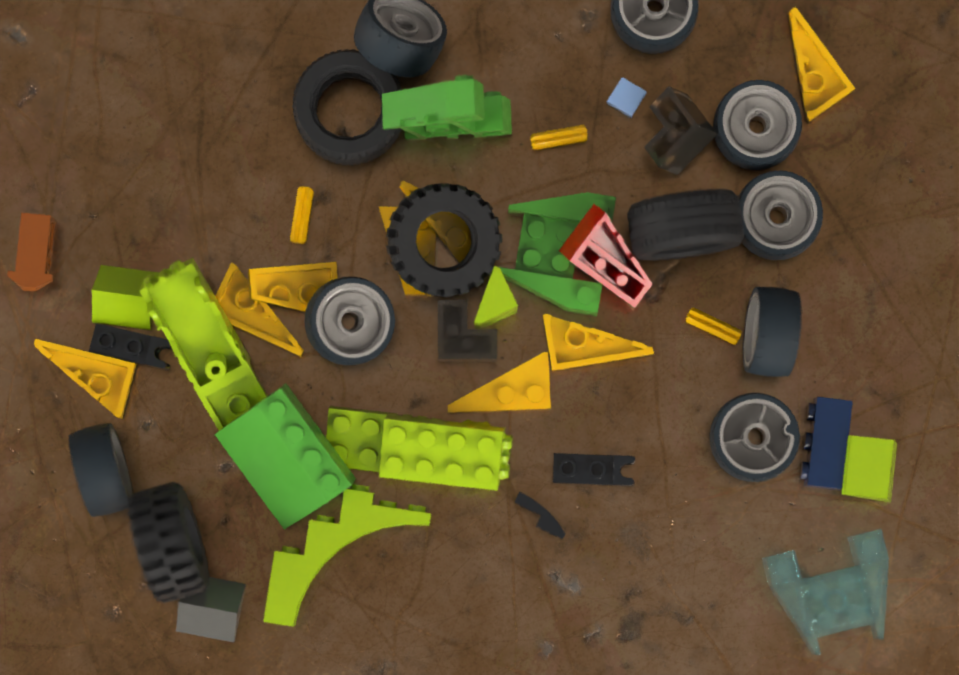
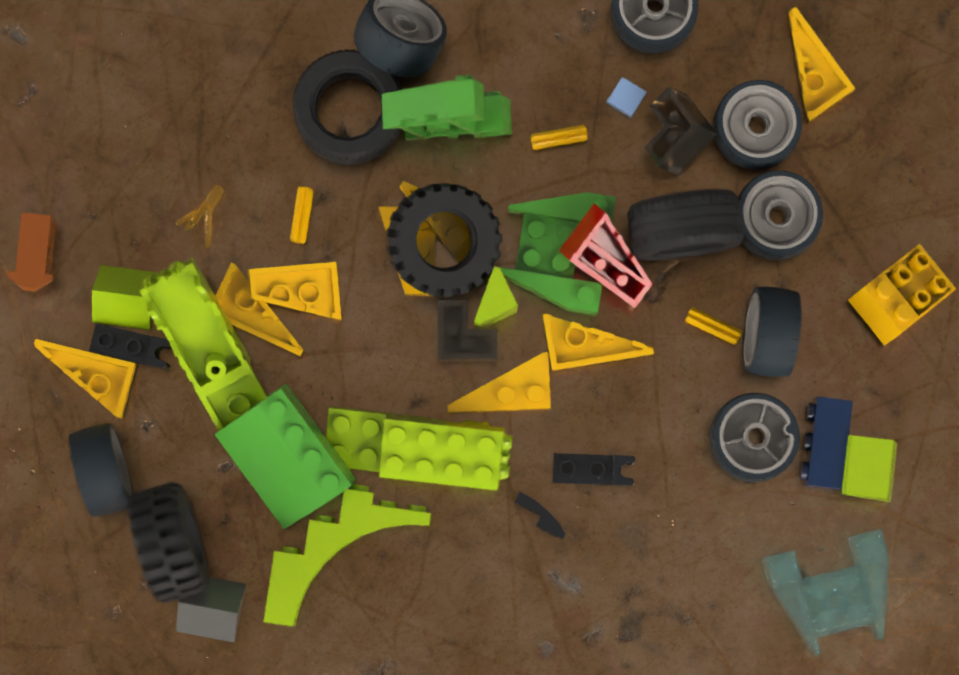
(207, 207): none -> clear yellow plant
(372, 317): light grey wheel -> none
(902, 294): none -> yellow slope

